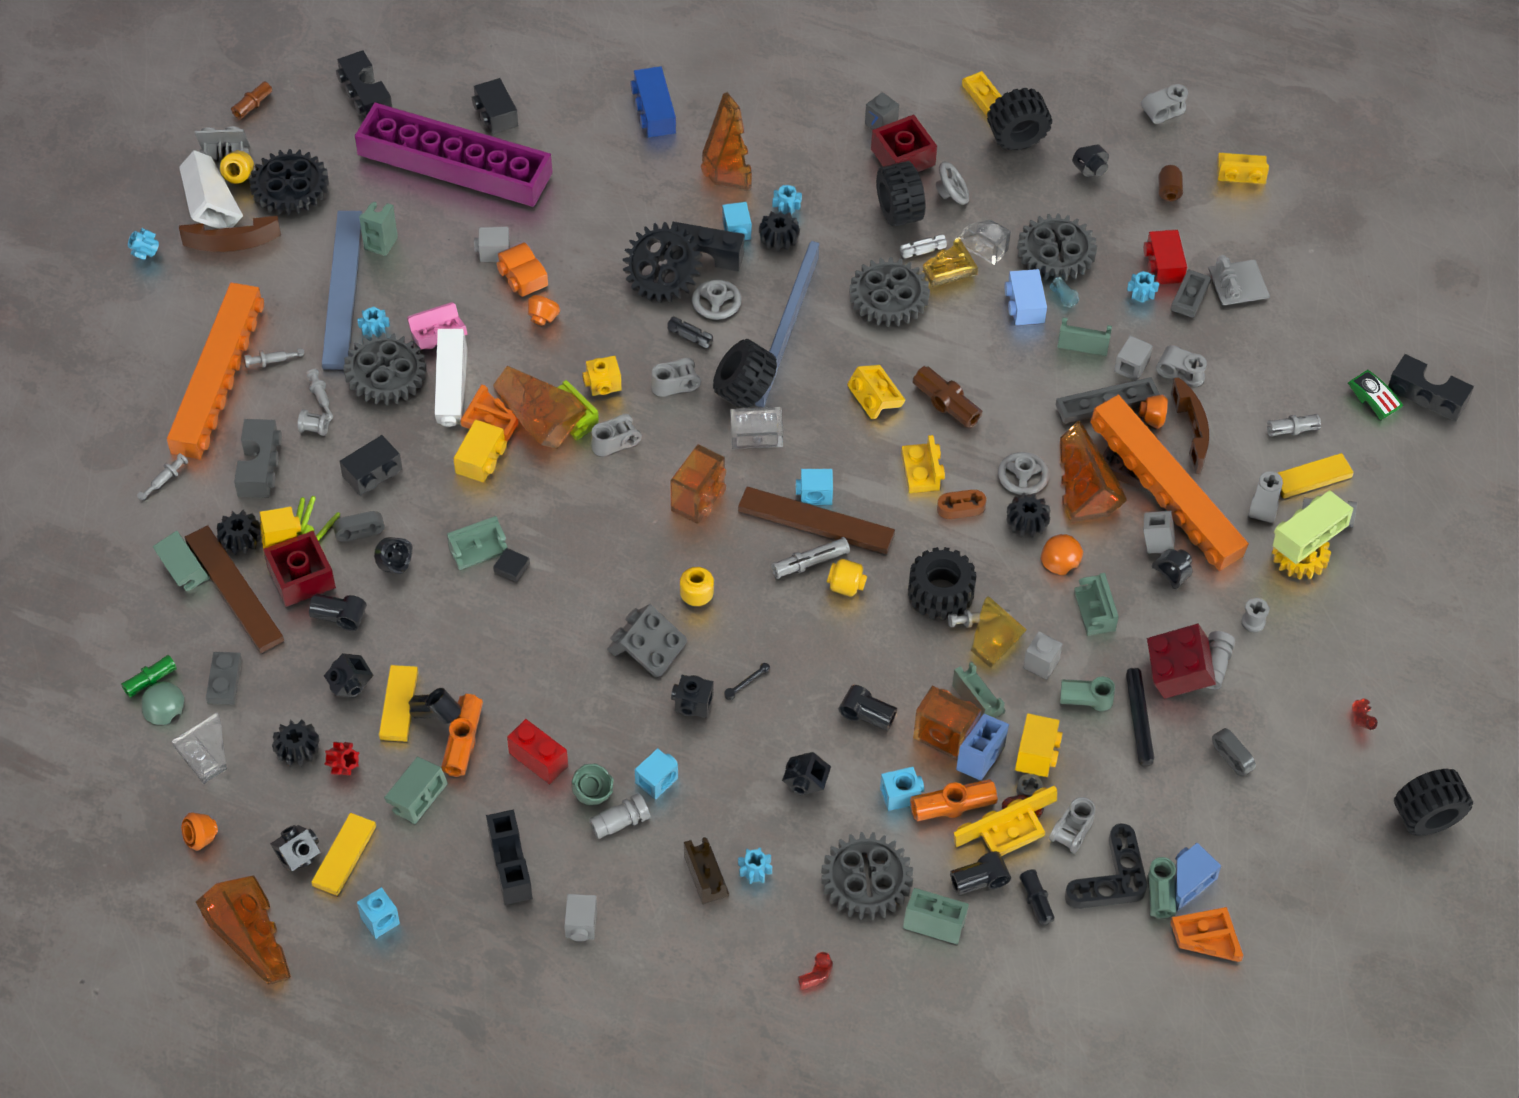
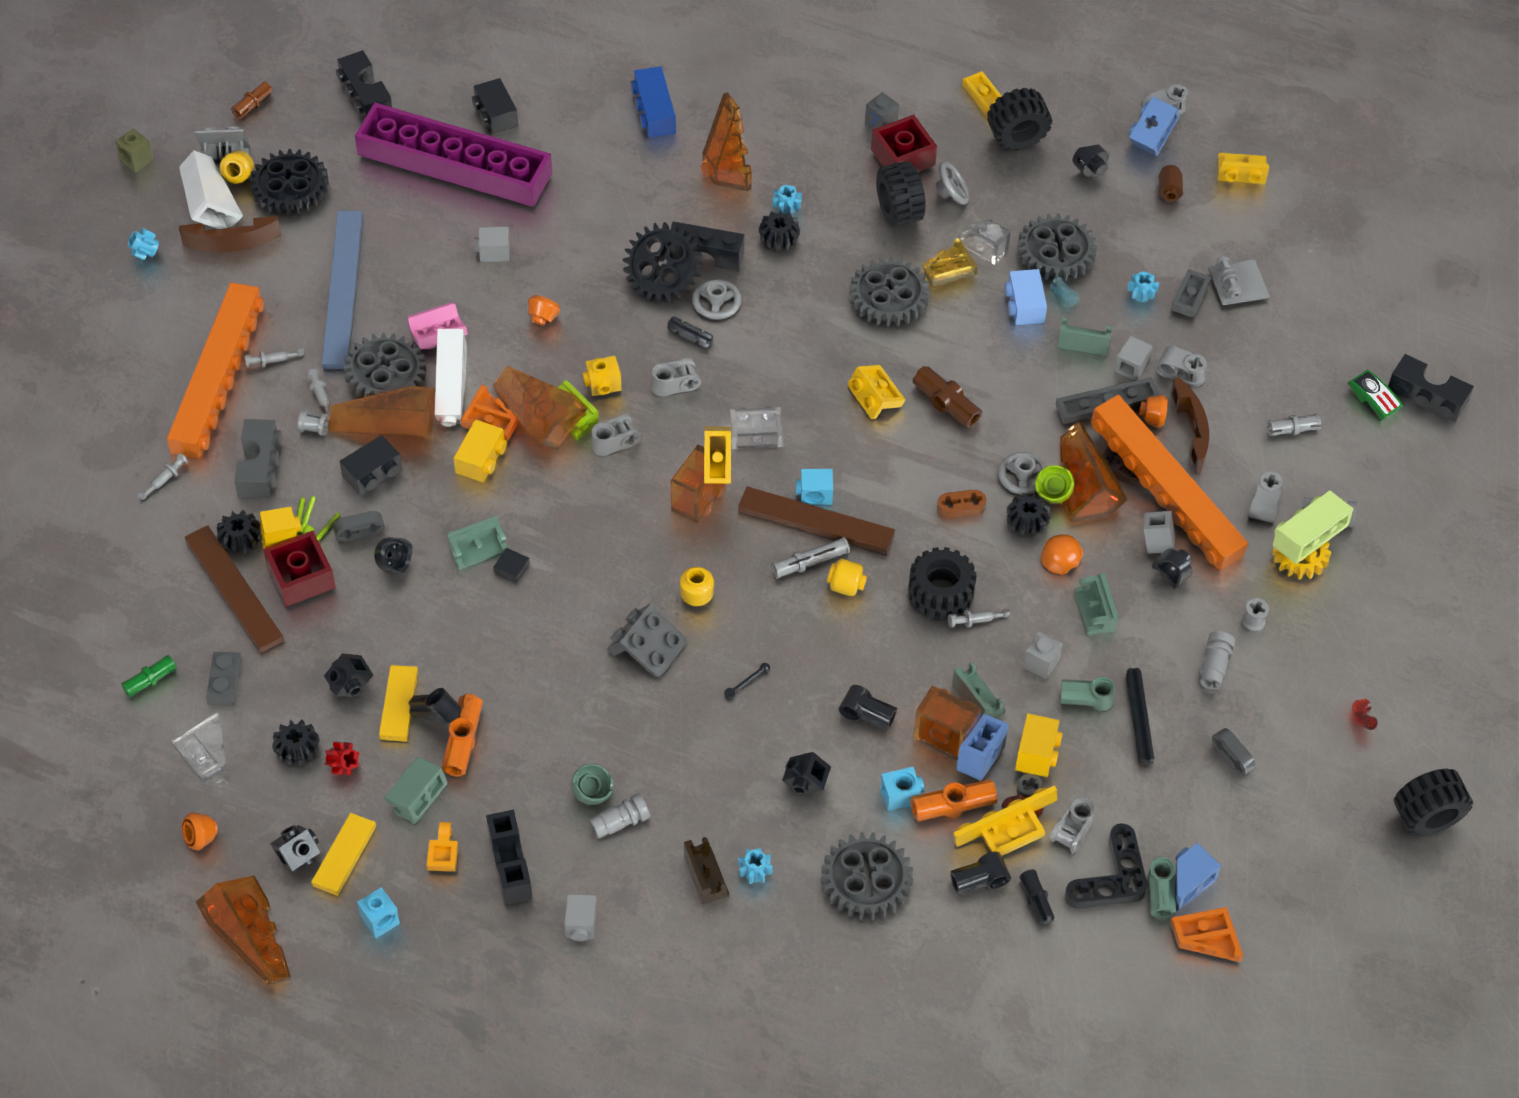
(134, 150): none -> olive brick
(162, 703): sand green hair -> none
(180, 561): sand green hinge -> none
(345, 612): black piece -> none
(373, 322): medium azure gear -> none
(378, 229): sand green hinge -> none
(390, 413): none -> clear orange wedge
(443, 852): none -> light orange plate
(522, 269): orange brick -> none
(537, 751): red brick -> none
(656, 773): medium azure brick -> none
(693, 696): black brick -> none
(717, 454): none -> yellow slope
(737, 219): medium azure brick -> none
(744, 373): black tyre -> none
(792, 309): sand blue tile -> none
(820, 972): clear red arm -> none
(922, 466): yellow bracket -> none
(923, 246): axle -> none
(935, 916): sand green hinge -> none
(995, 633): clear yellow wing -> none
(1054, 484): none -> lime hair
(1153, 139): none -> medium blue brick
(1165, 256): red brick -> none
(1181, 661): dark red brick -> none
(1314, 475): yellow tile -> none

